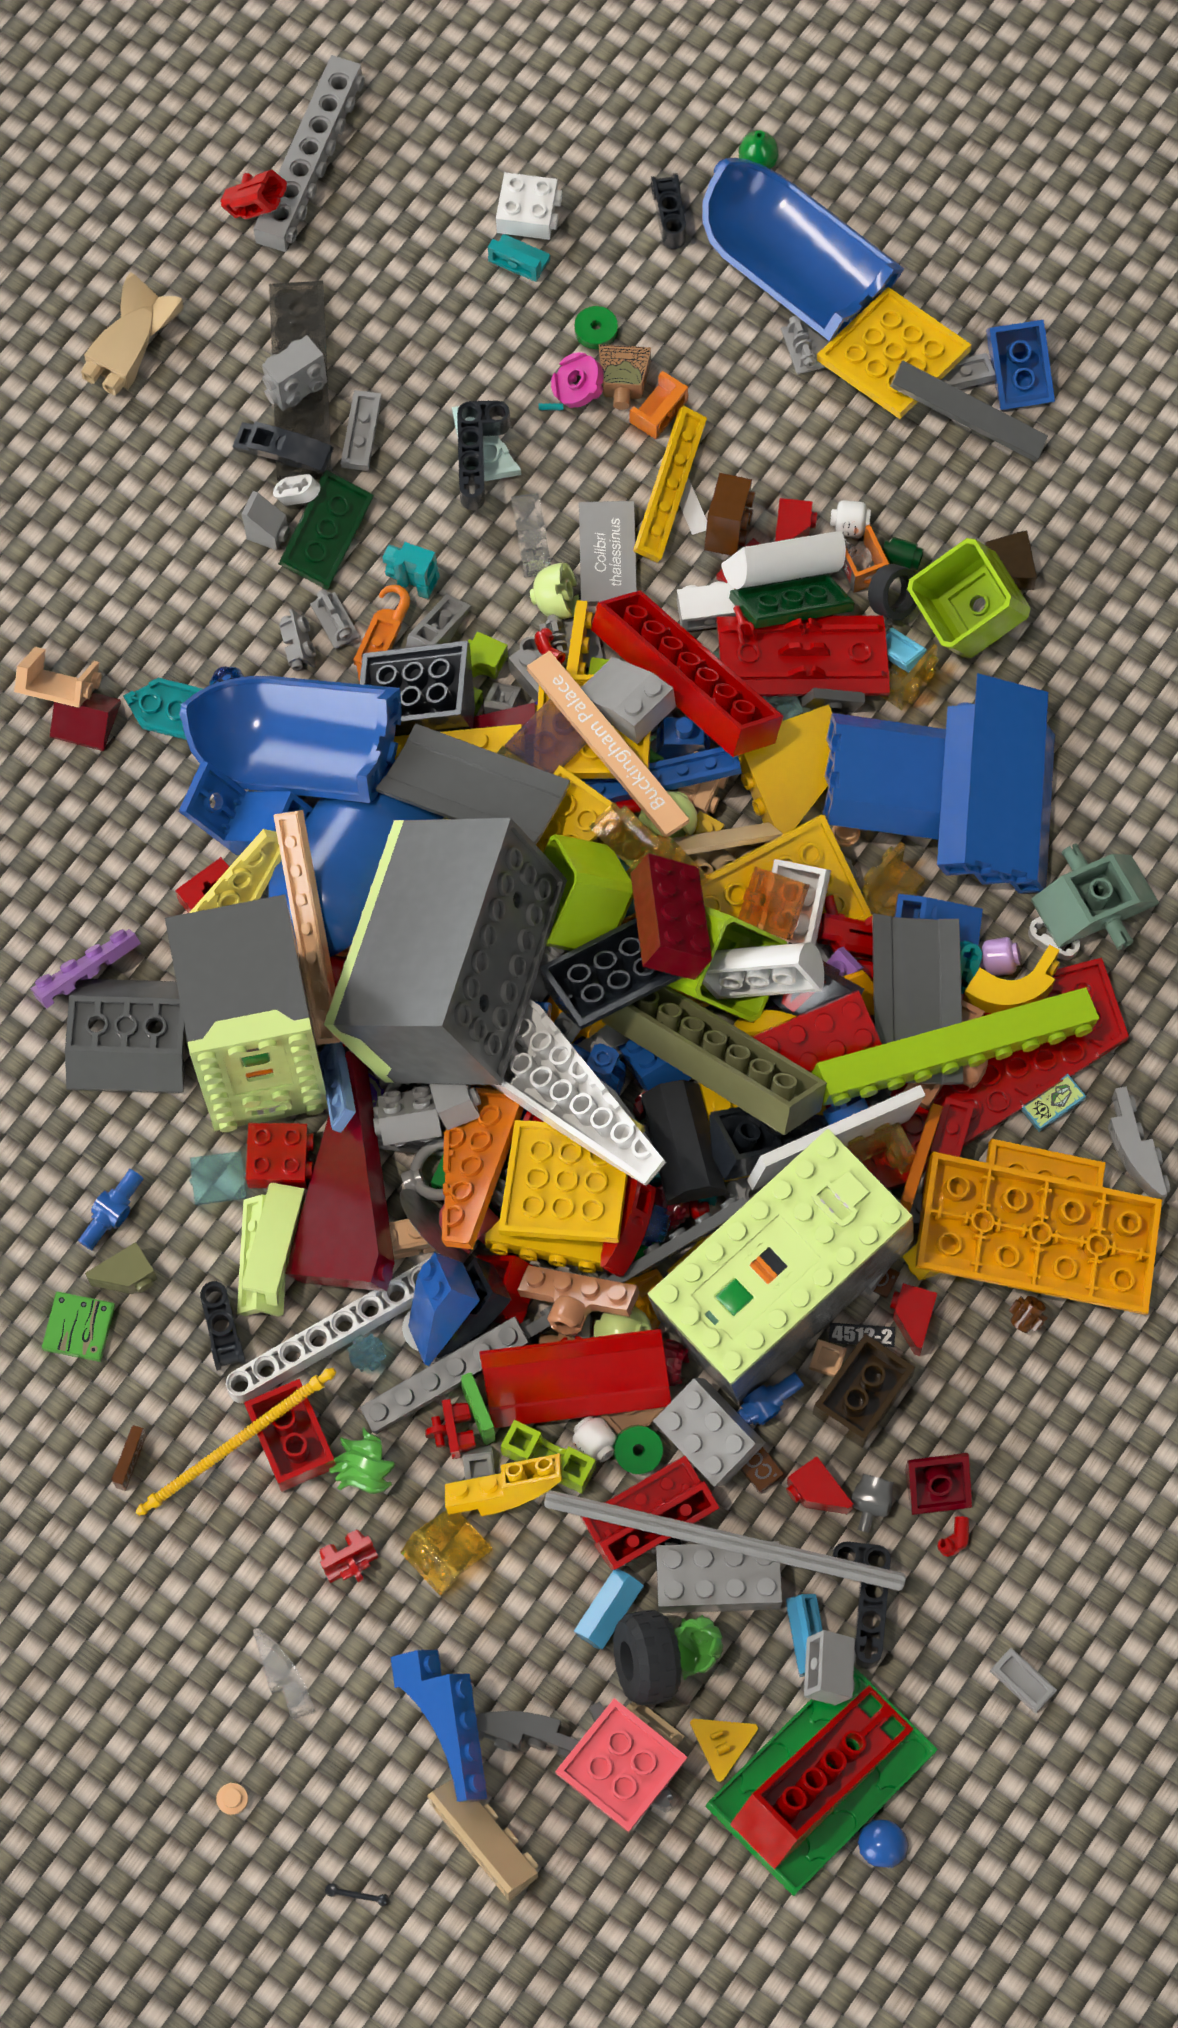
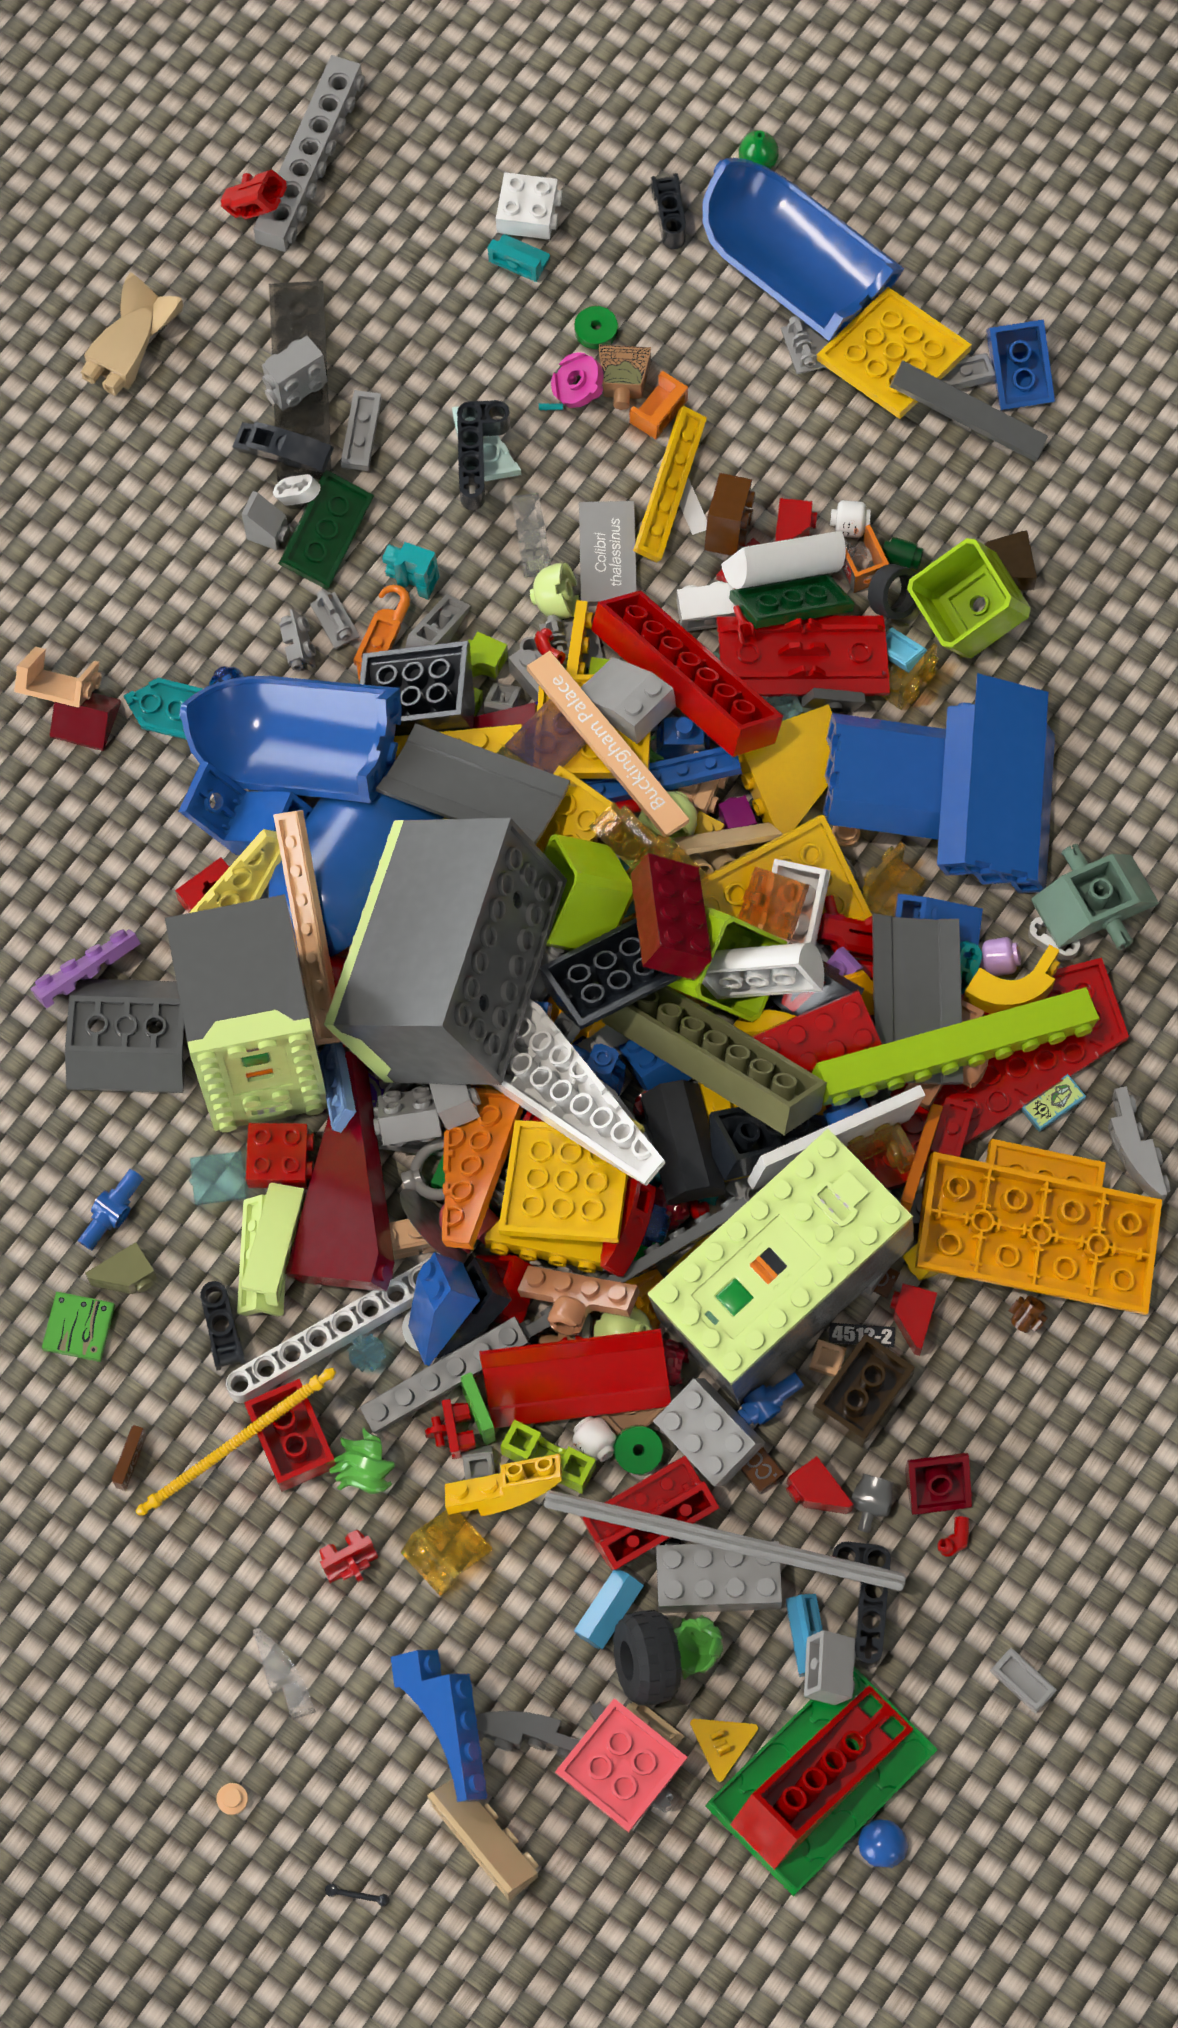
(736, 813): none -> magenta brick

